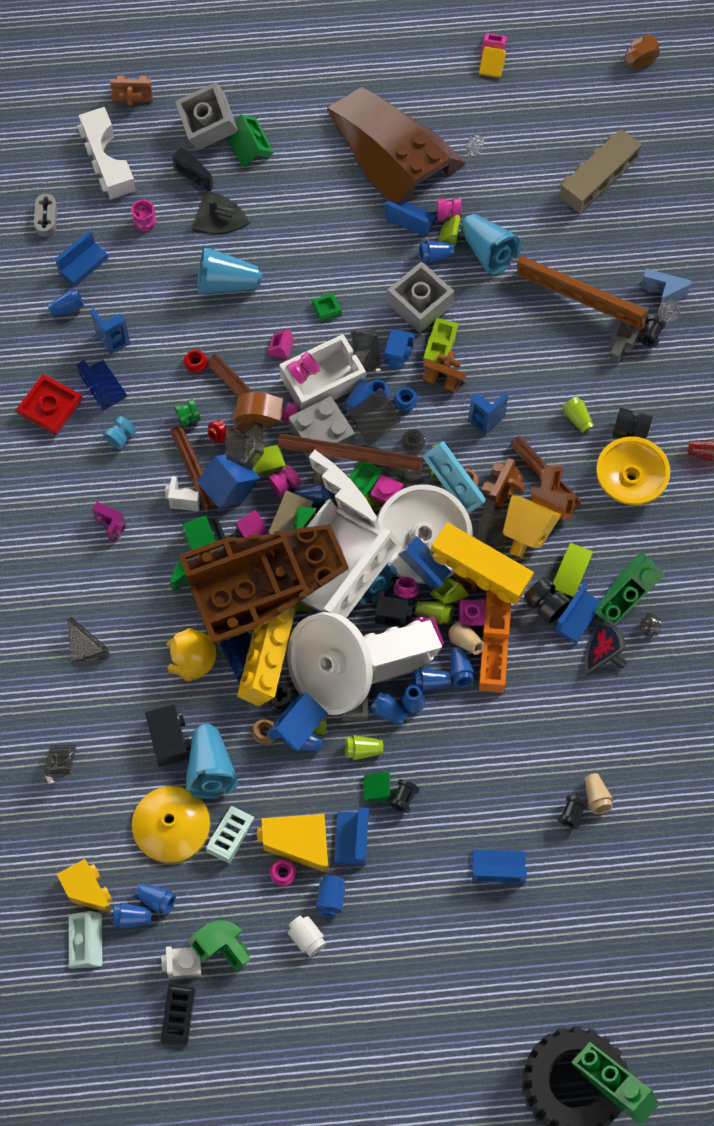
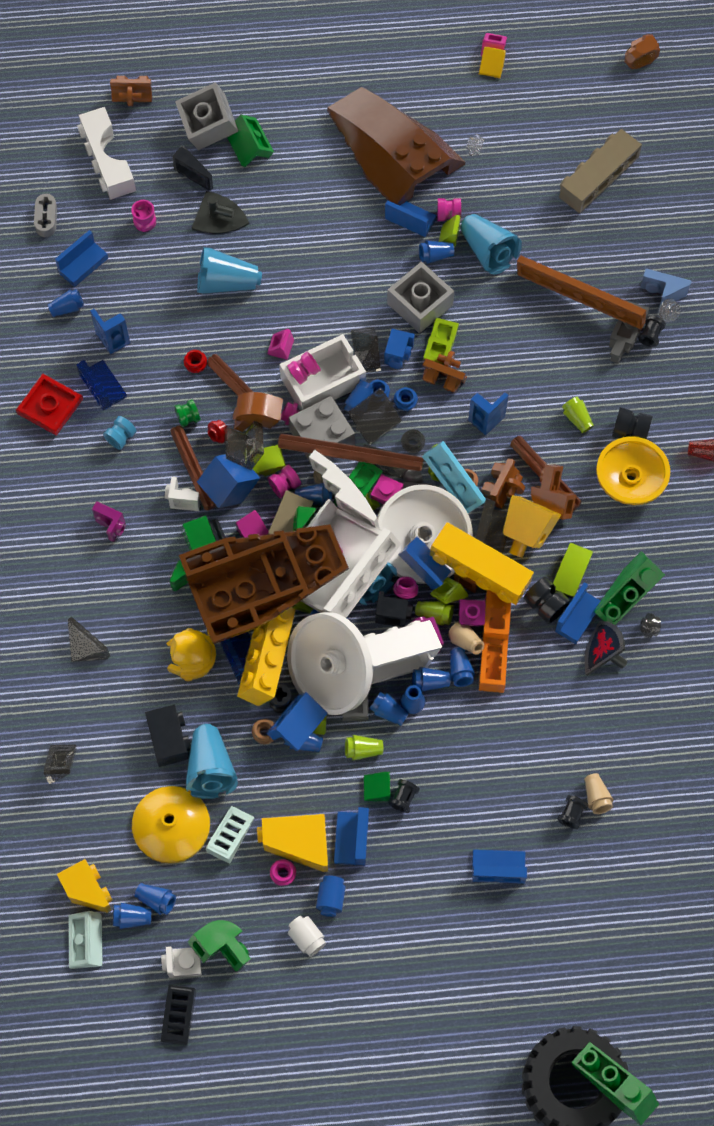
(326, 307): green tile -> none

